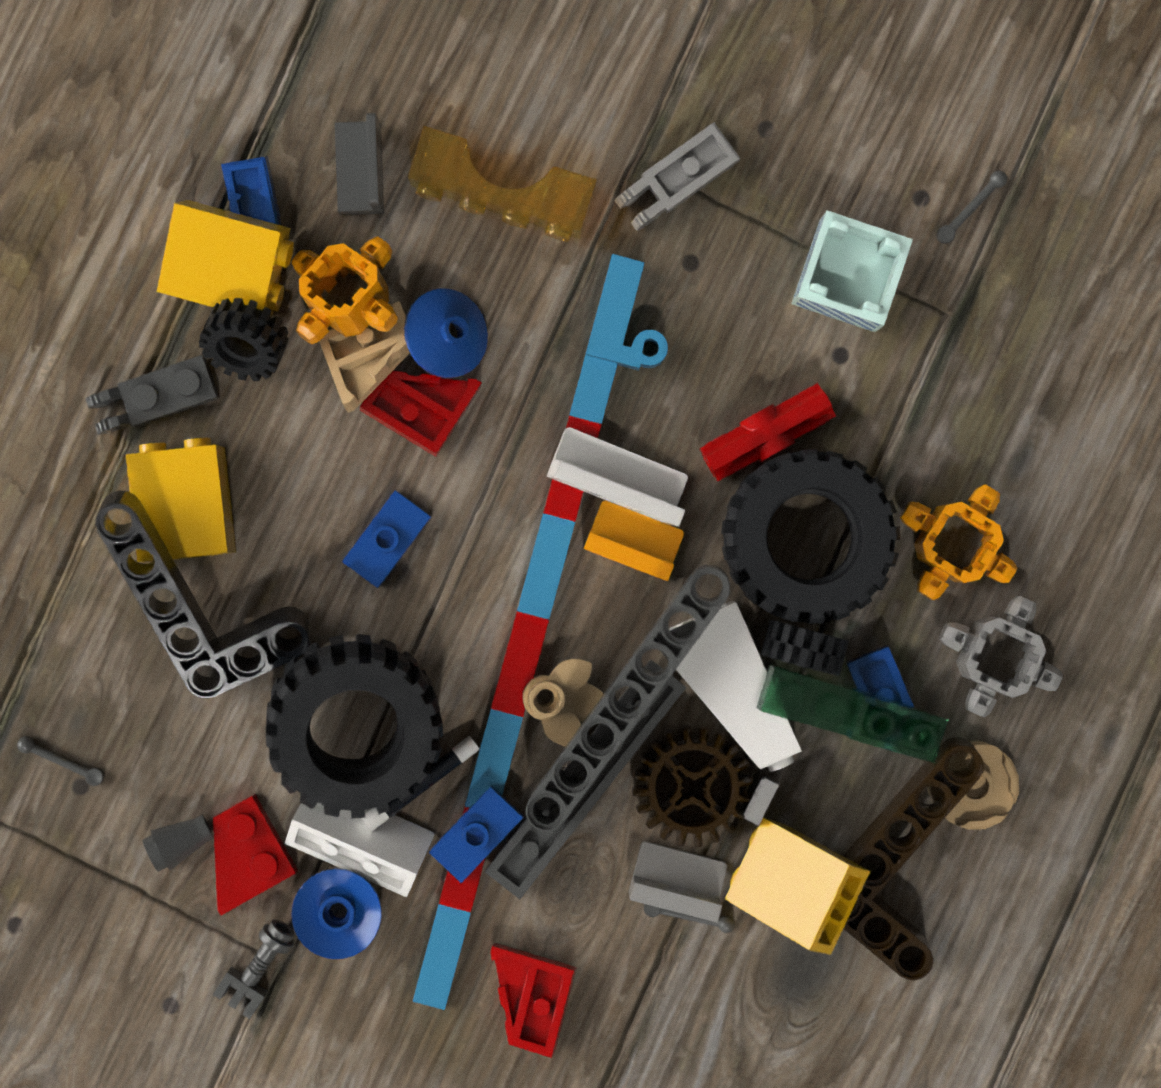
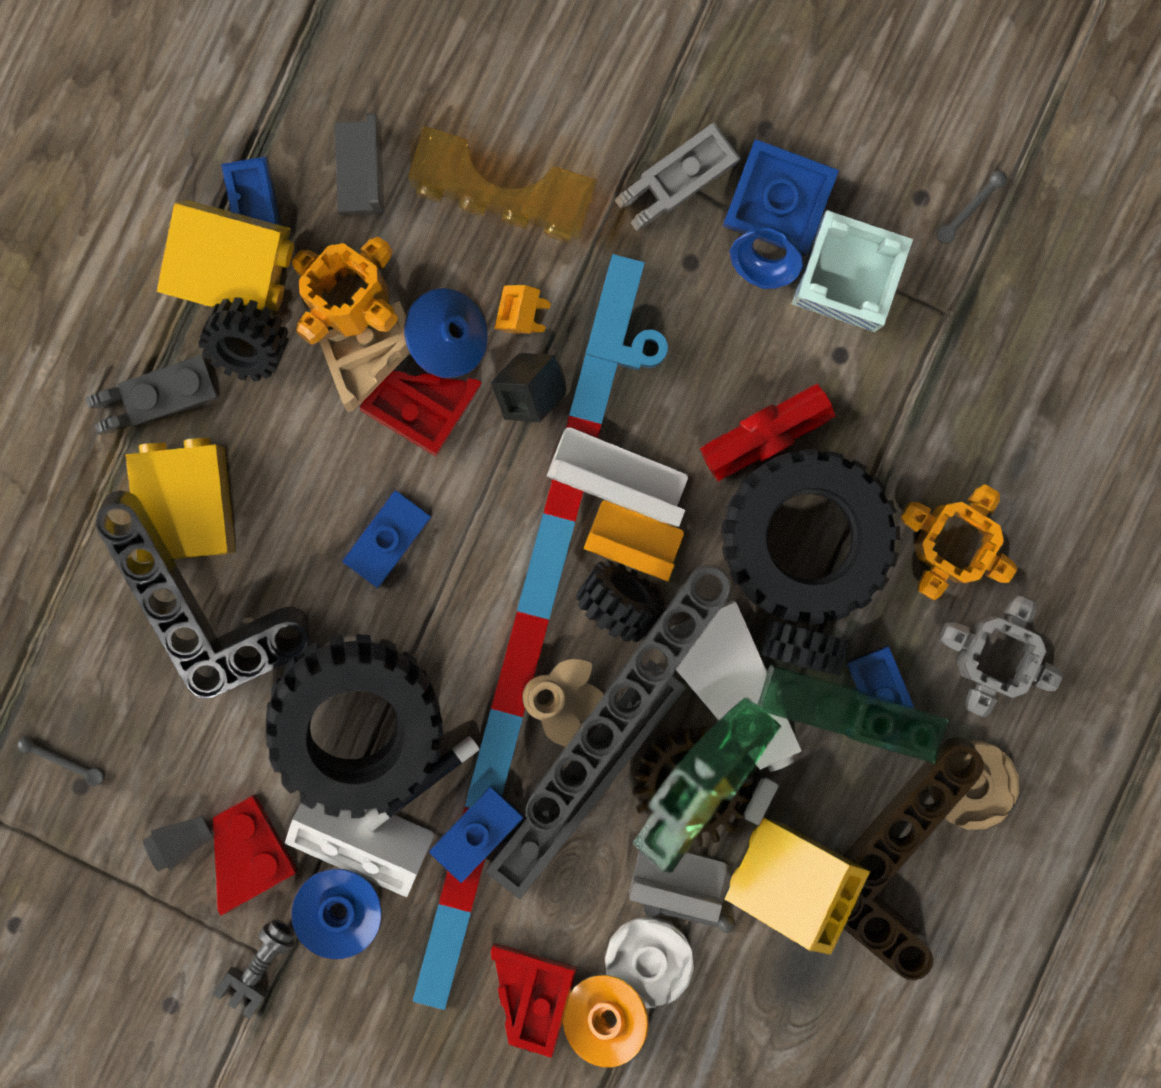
(518, 310): none -> light orange tile
(529, 387): none -> pearl dark grey panel
(587, 1024): none -> light orange dish
(620, 601): none -> black tyre
(651, 958): none -> white tile
(701, 780): none -> clear green slope
(762, 271): none -> blue piece
(780, 193): none -> blue plate

